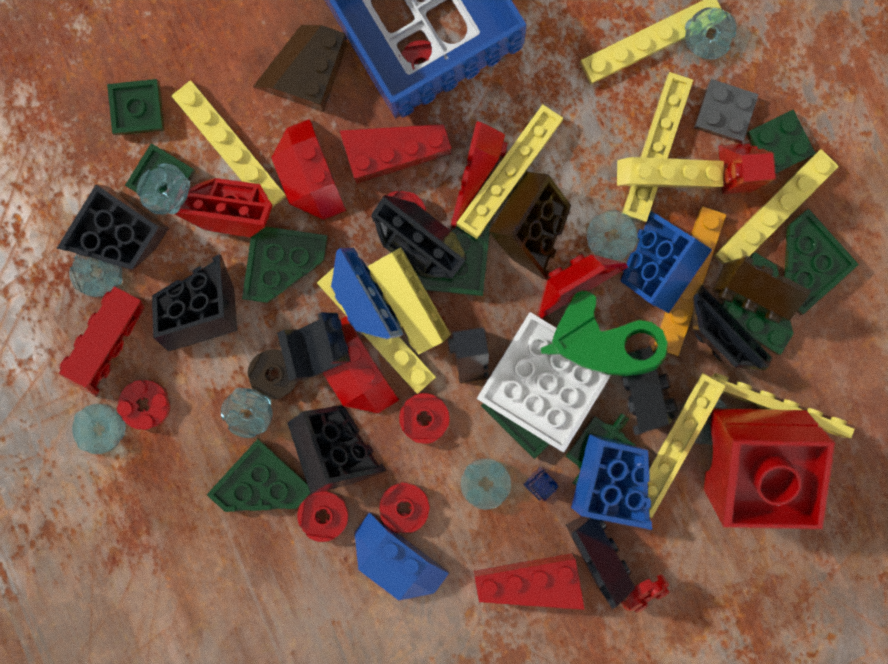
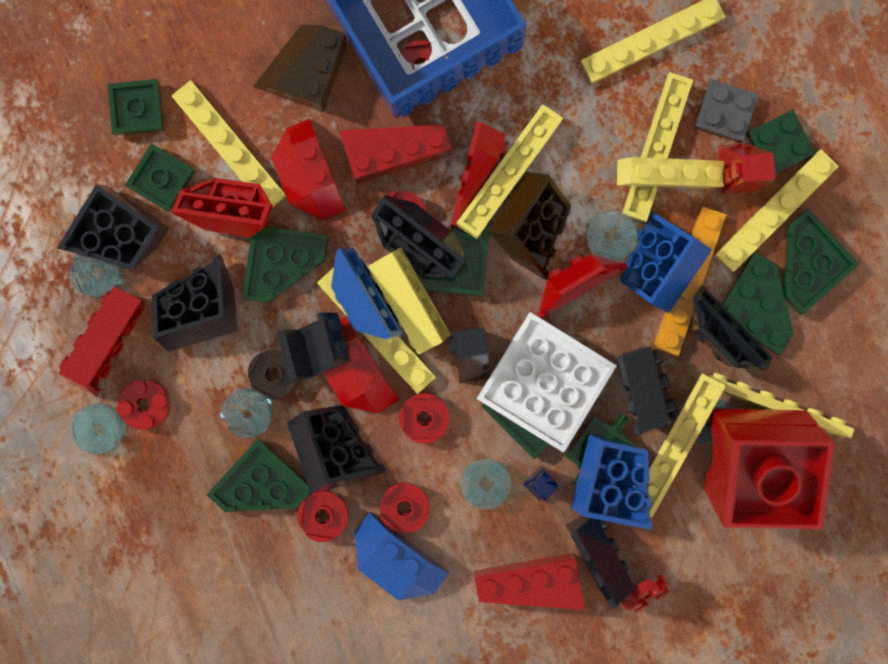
(172, 198): clear light blue plate -> none
(602, 351): green animal -> none
(698, 26): clear light blue plate -> none
(759, 290): dark brown wedge -> none

